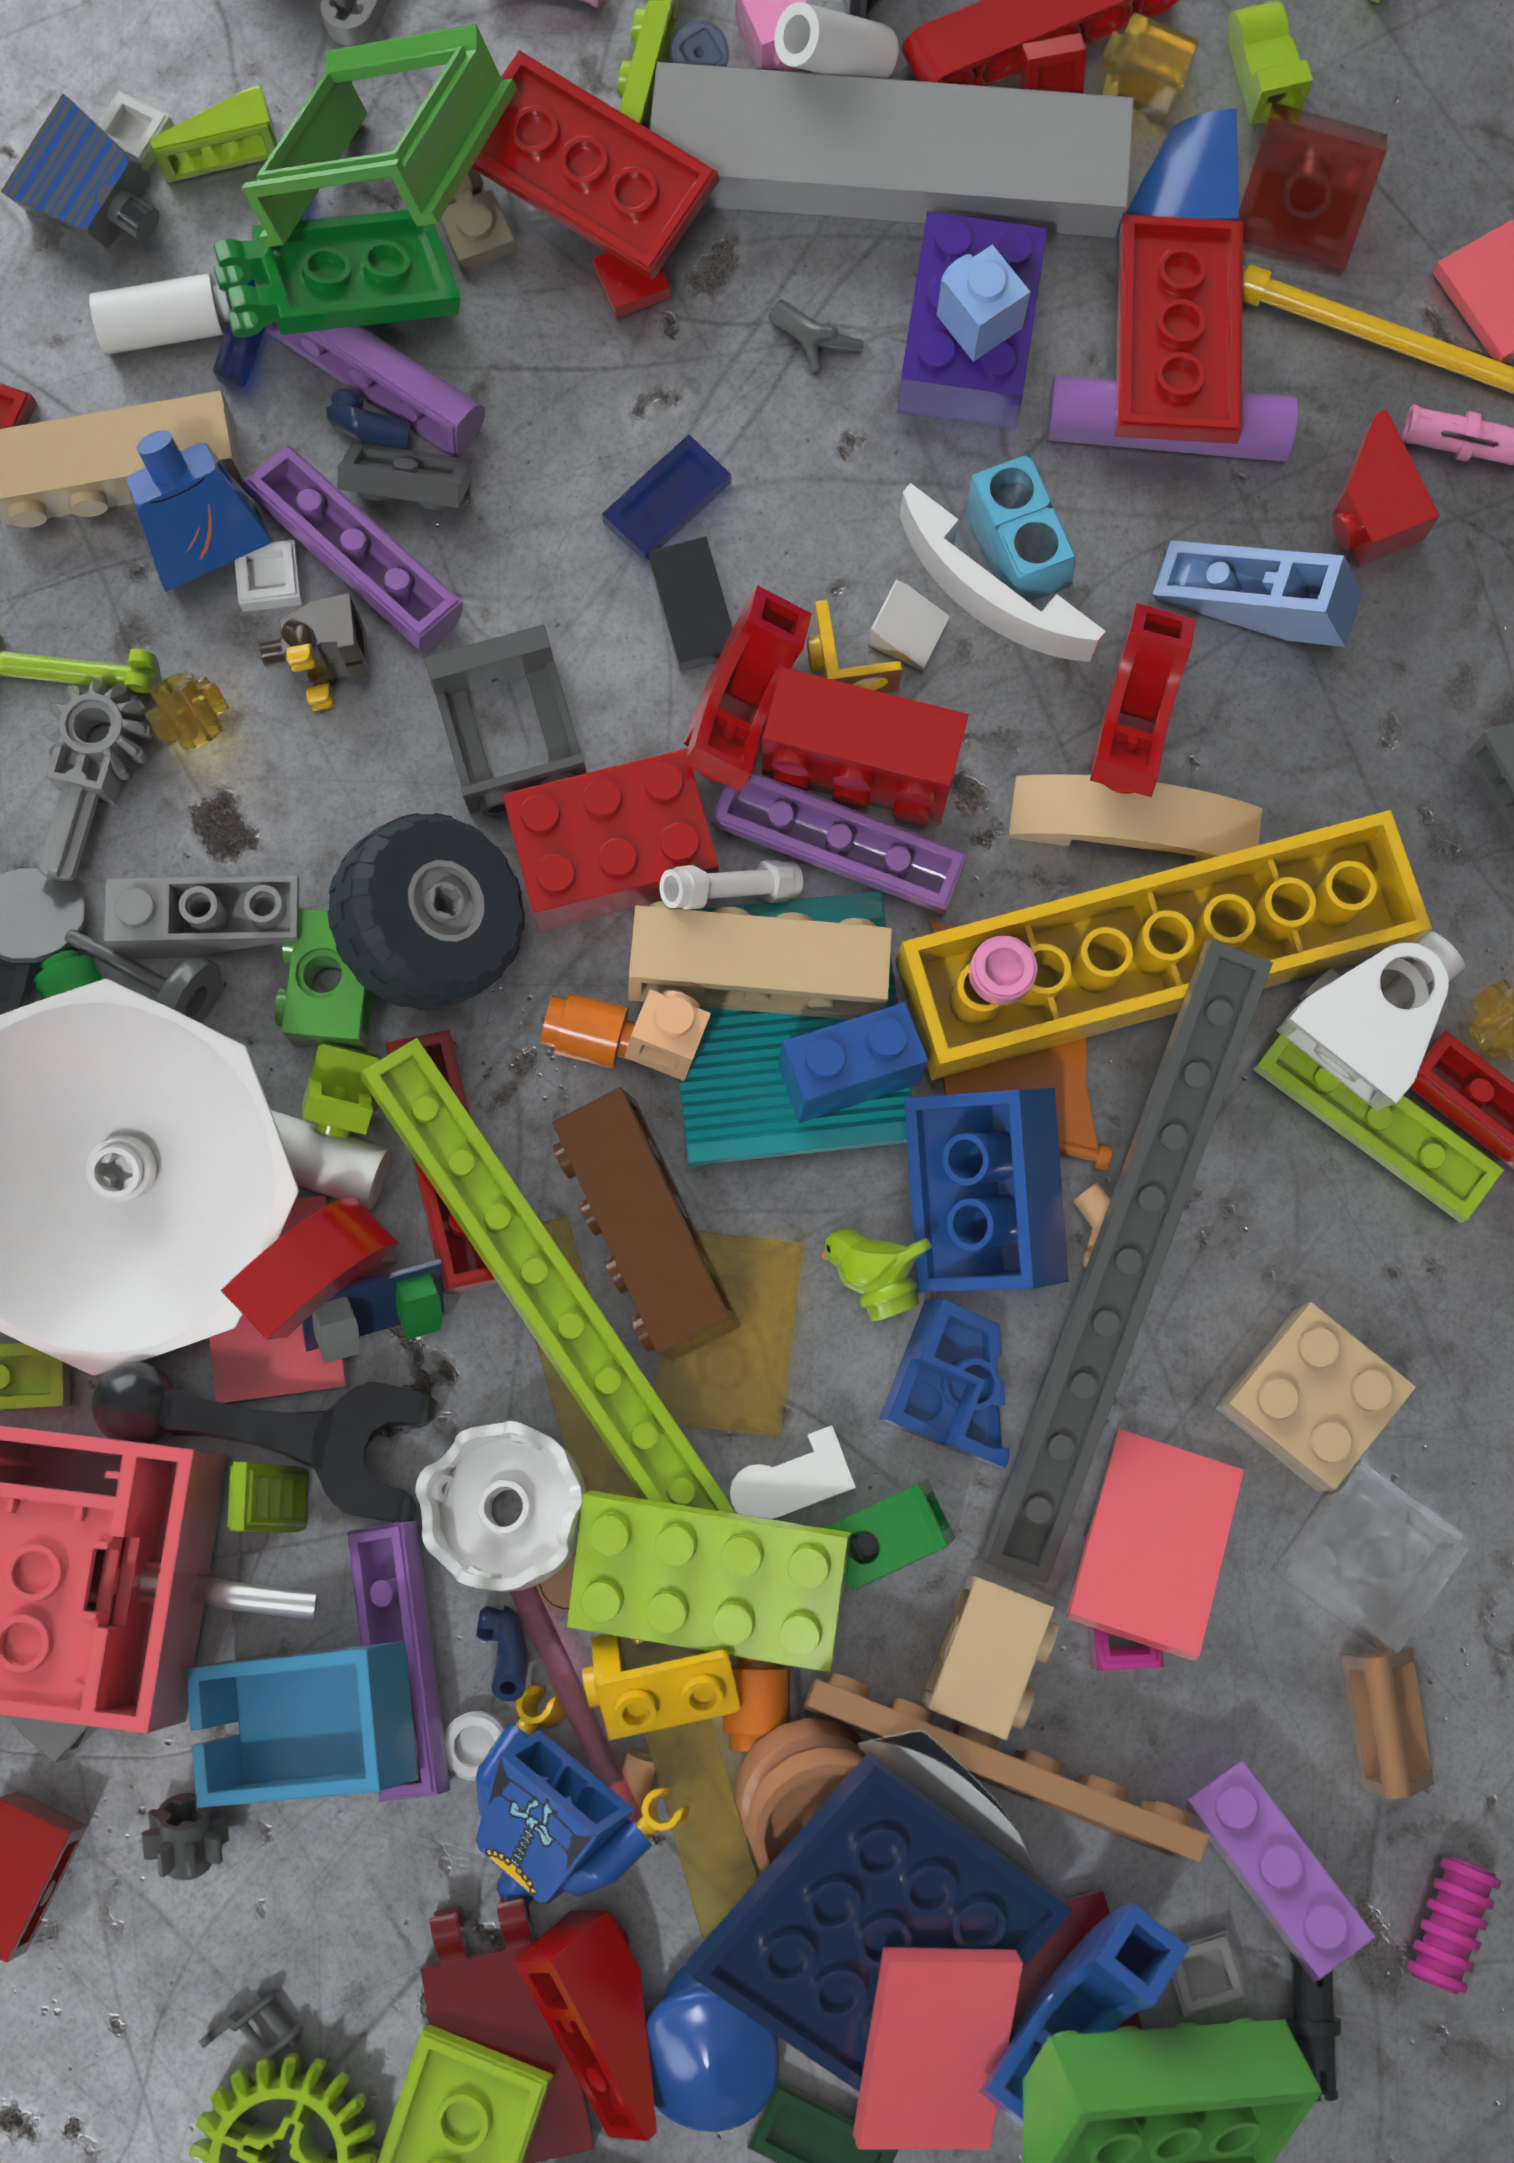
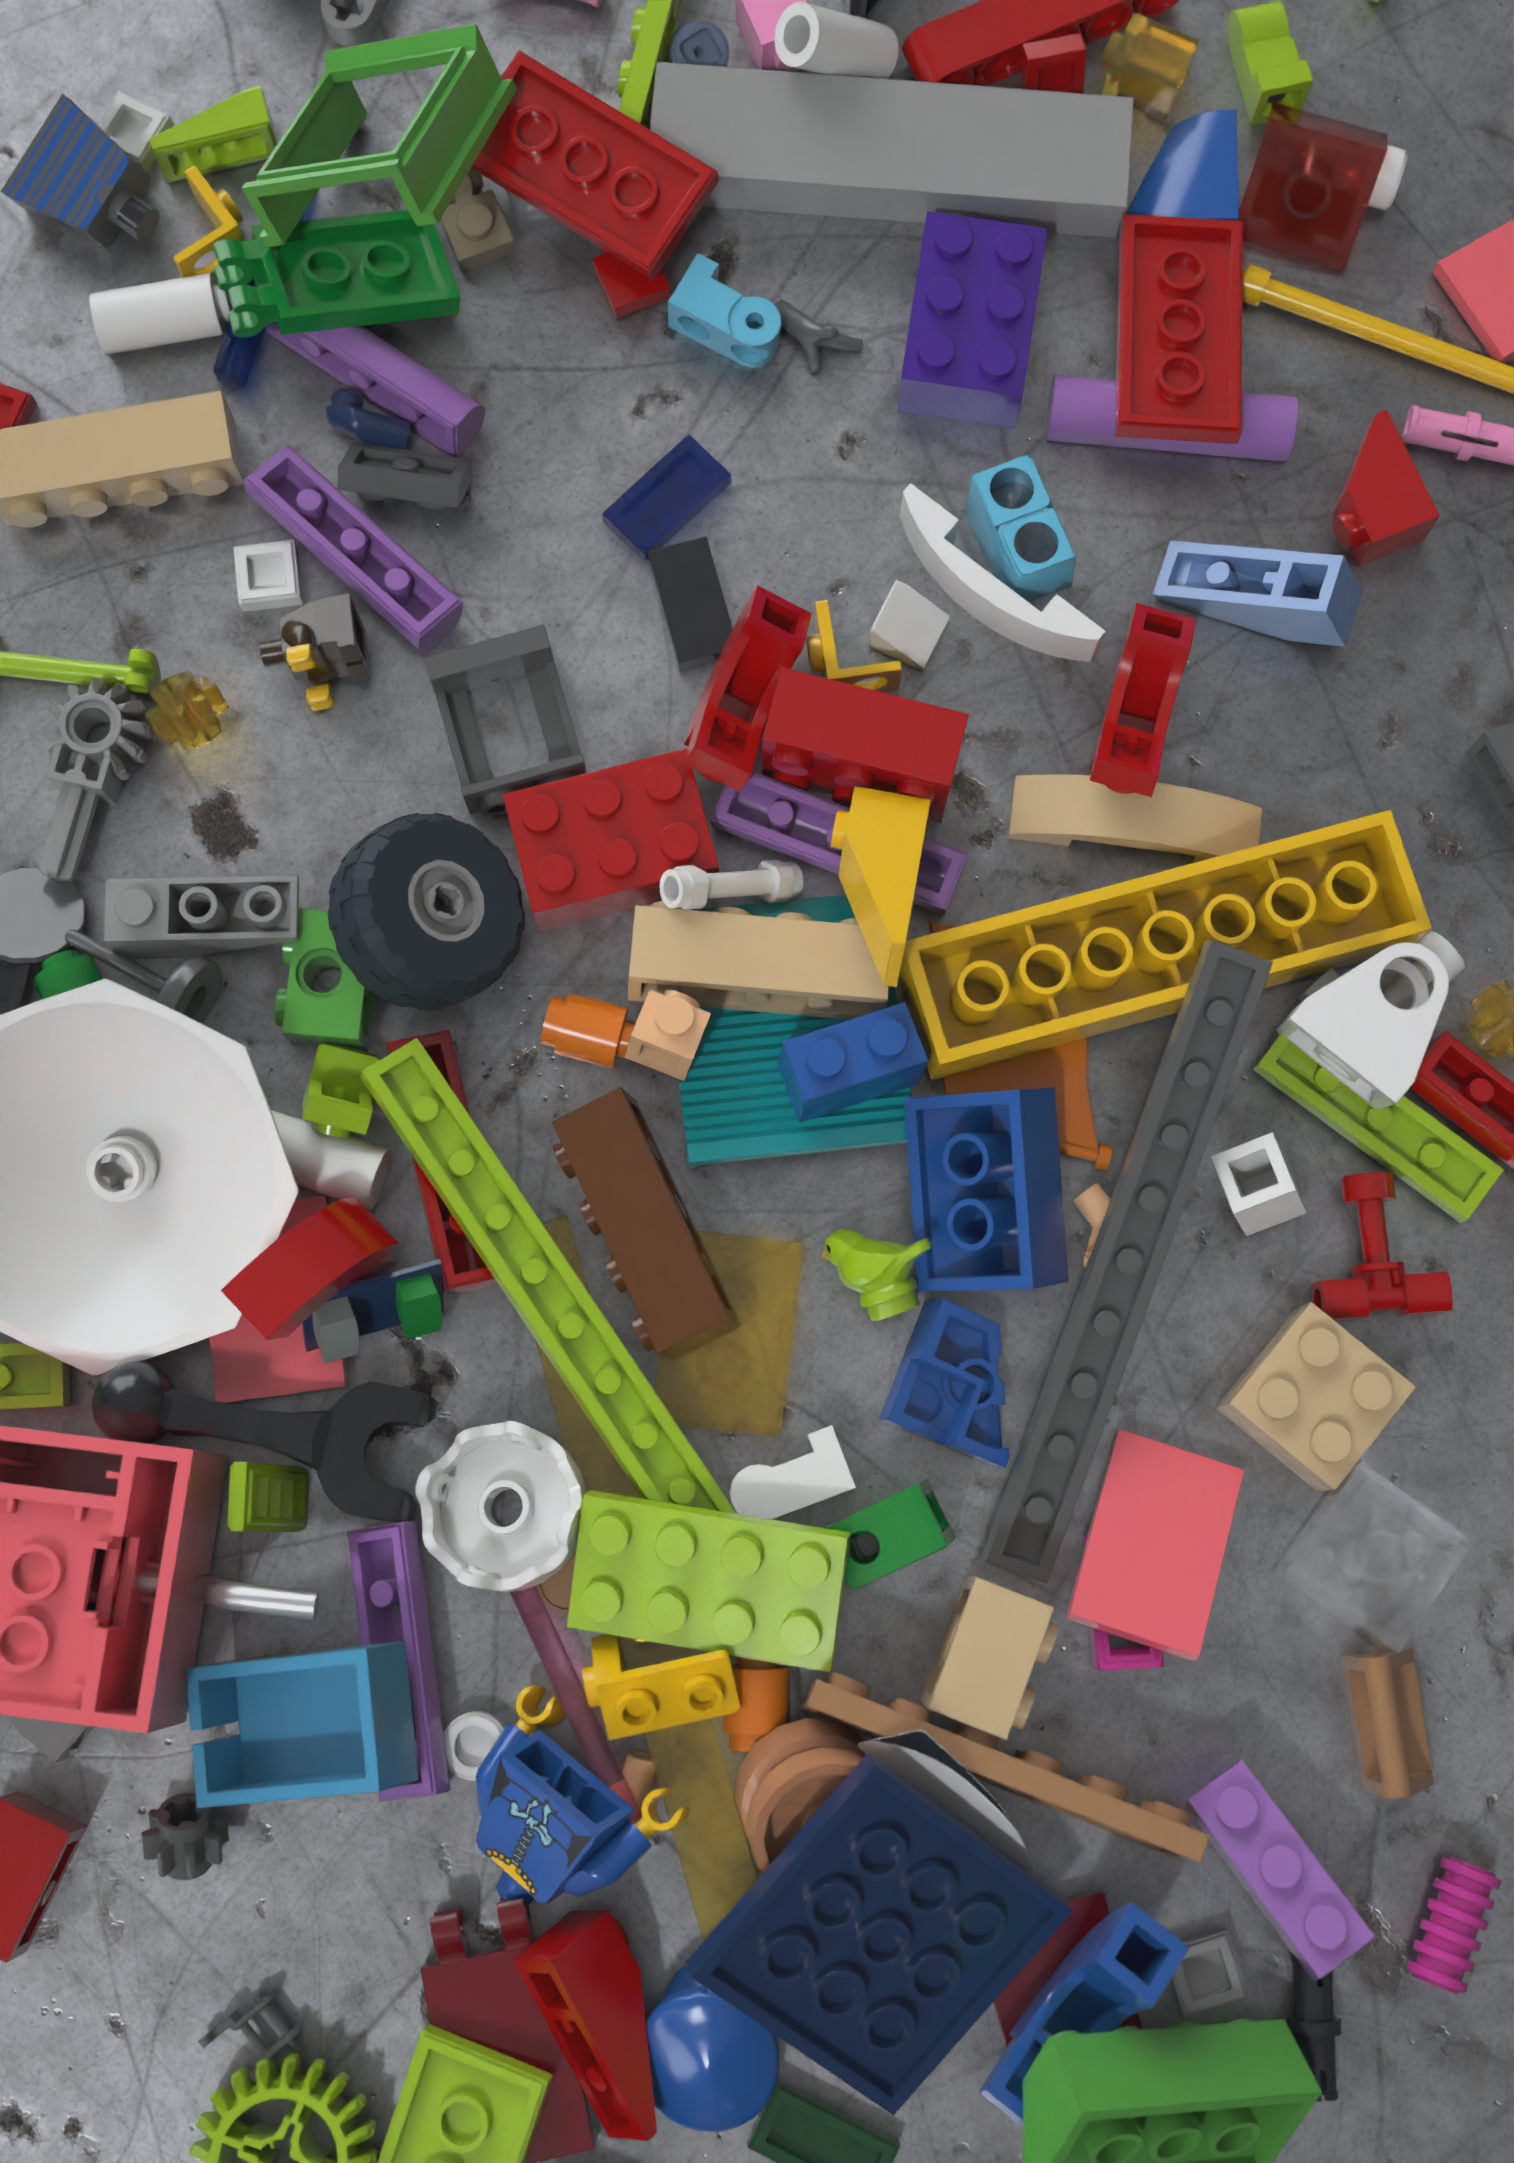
(191, 510): blue torso -> none
(221, 212): none -> yellow bracket
(512, 1652): dark blue arm -> none
(723, 318): none -> medium azure leg
(880, 868): none -> yellow slope
(932, 2045): coral tile -> none
(982, 301): light blue brick -> none
(1002, 970): bright pink tile -> none
(1258, 1184): none -> white brick
(1378, 1281): none -> red bar
(1388, 178): none -> white tile

